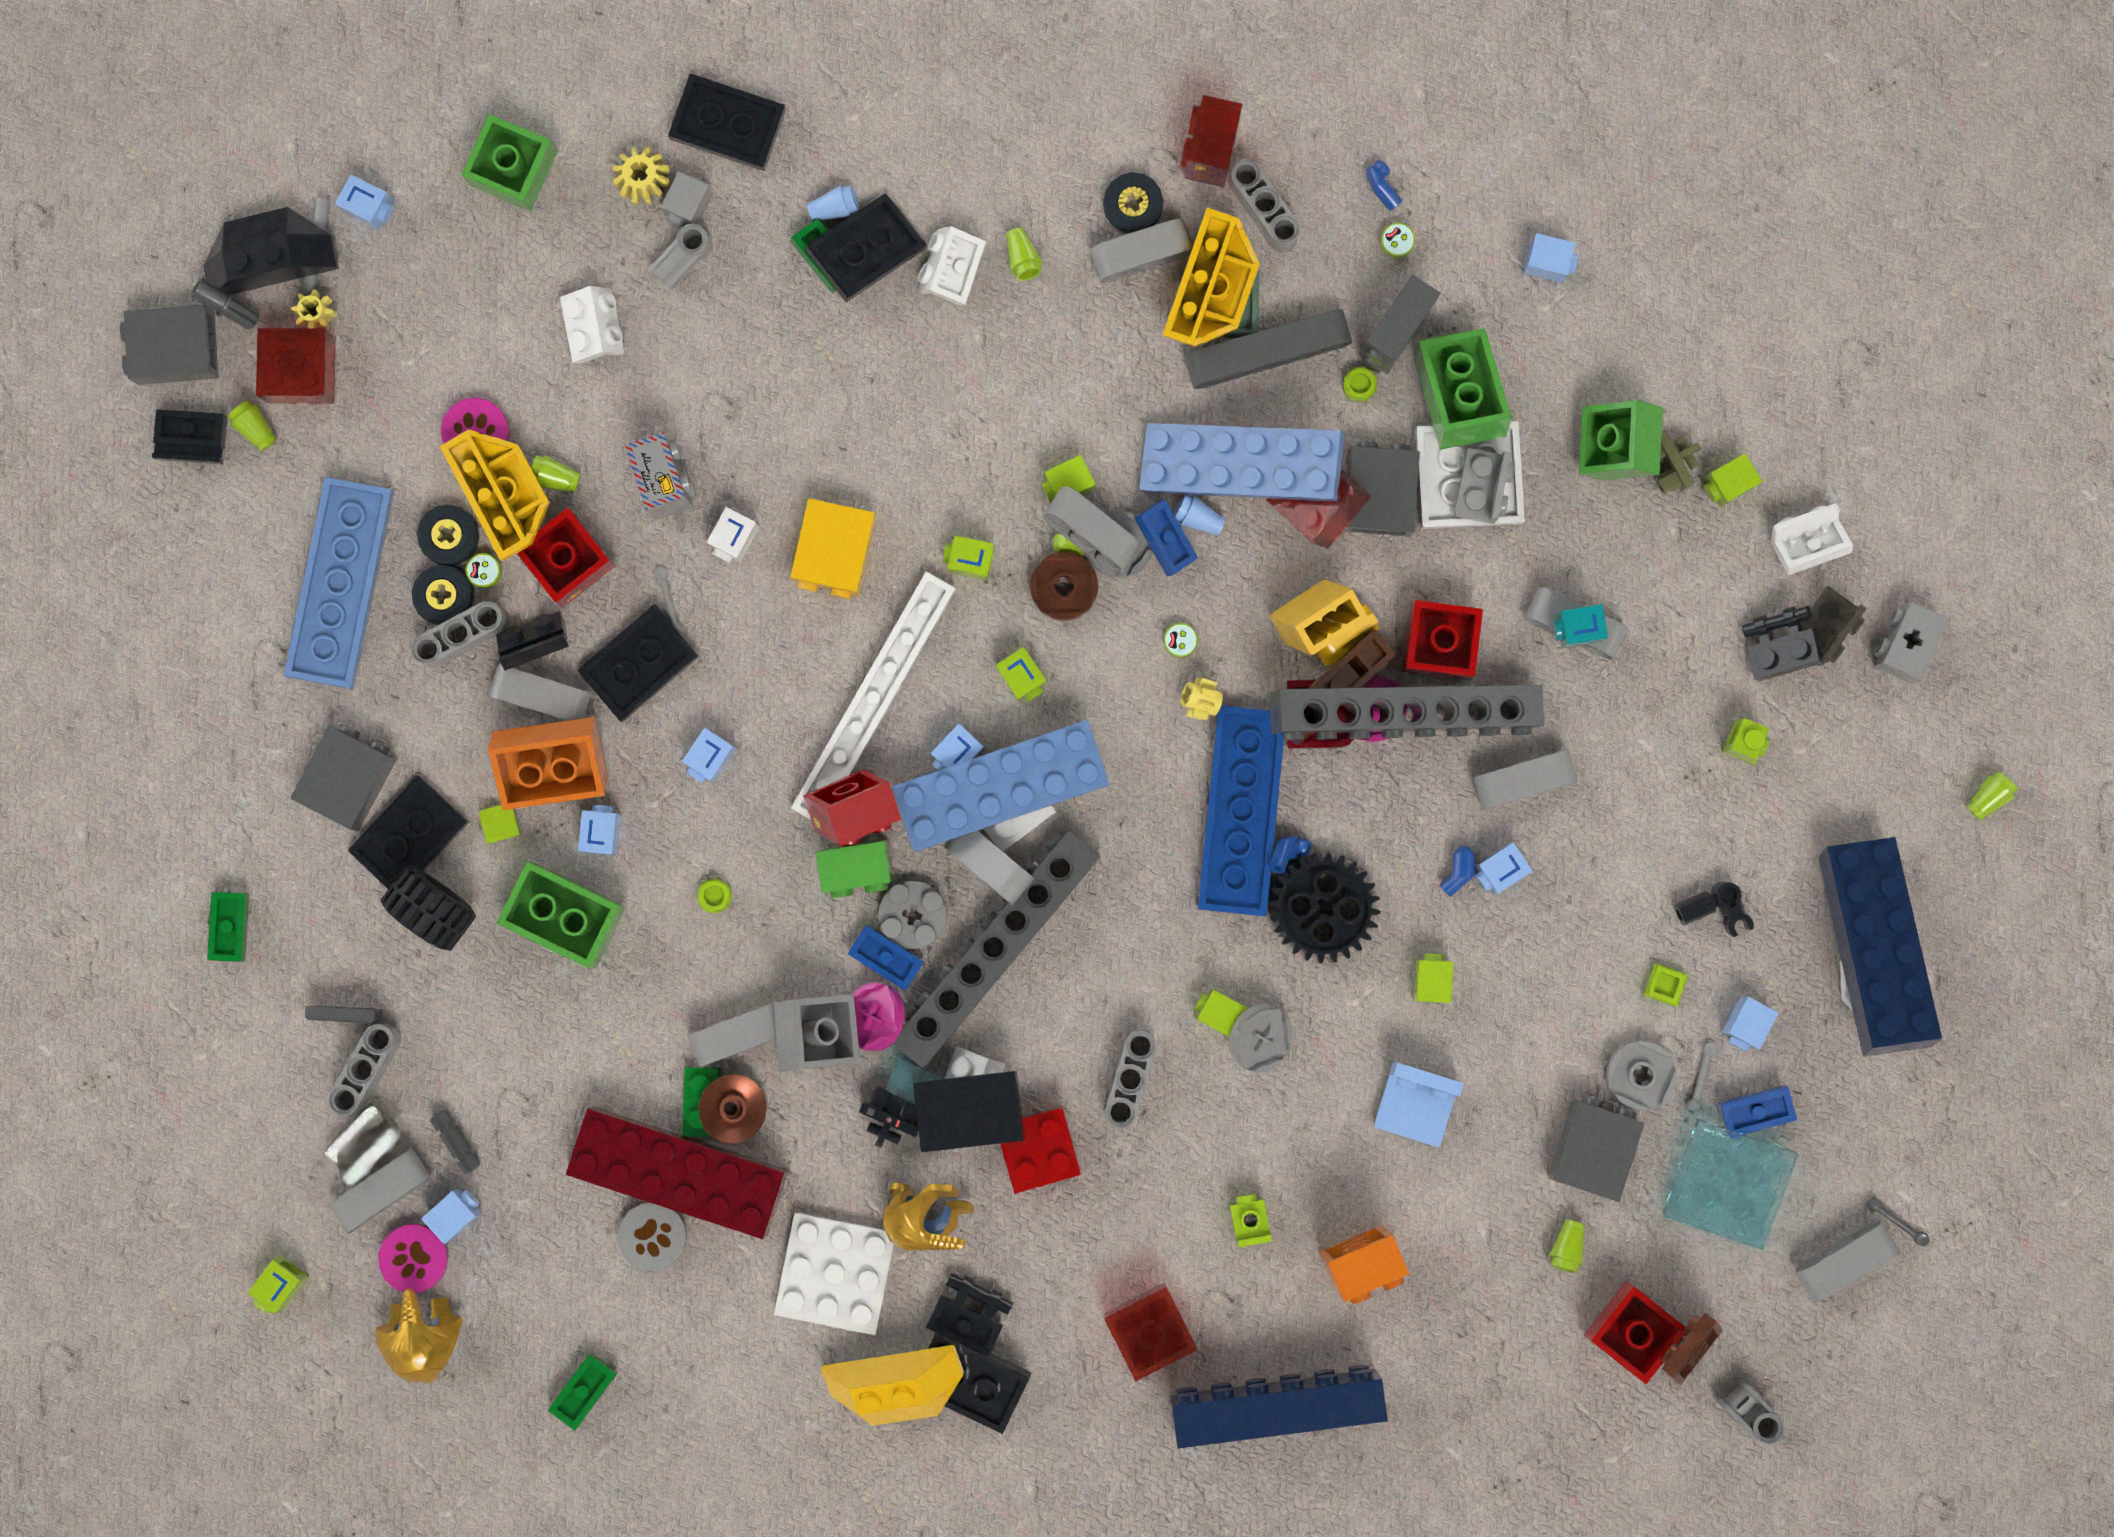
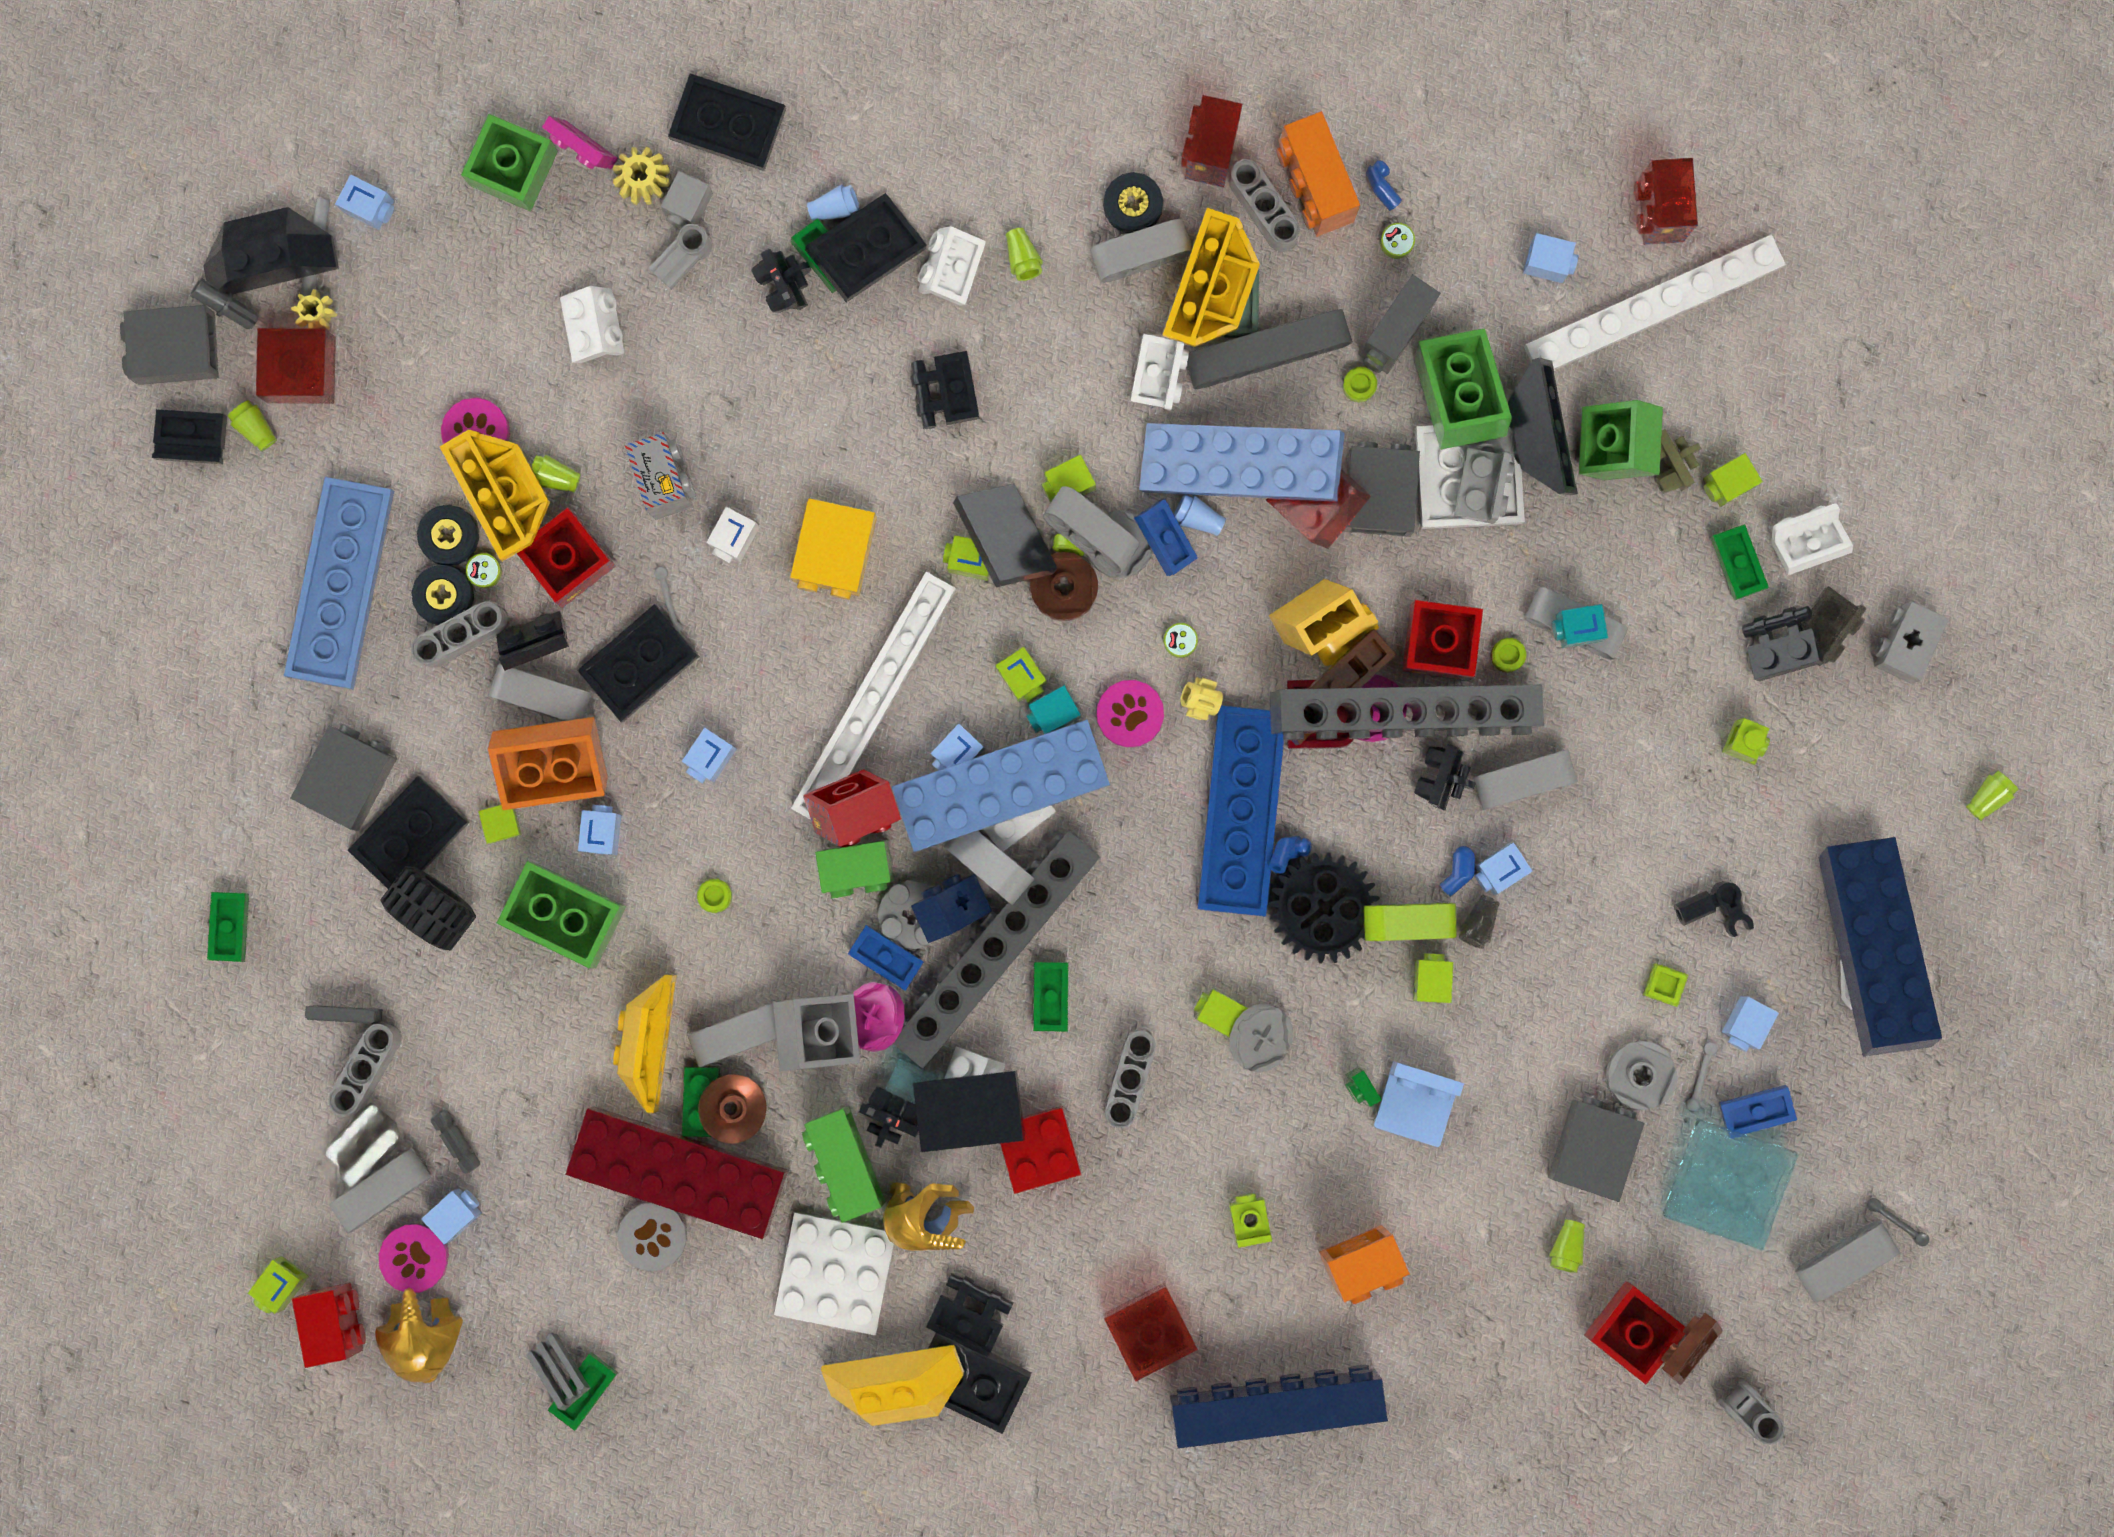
(328, 1324): none -> red brick
(548, 1380): none -> dark grey tile
(589, 151): none -> dark pink plate
(645, 1042): none -> yellow wedge
(787, 277): none -> black hips
(843, 1164): none -> bright green brick
(950, 908): none -> dark blue brick
(955, 386): none -> black plate
(1005, 535): none -> tile
(1051, 996): none -> green plate
(1053, 711): none -> teal brick
(1130, 713): none -> dark pink tile
(1158, 371): none -> white bracket
(1317, 174): none -> orange brick
(1361, 1088): none -> green plate
(1410, 921): none -> lime beam
(1448, 763): none -> black hips
(1480, 922): none -> clear smoke cone
(1508, 655): none -> lime tile
(1540, 429): none -> black wedge
(1658, 303): none -> white plate
(1666, 201): none -> clear red brick
(1739, 562): none -> green plate

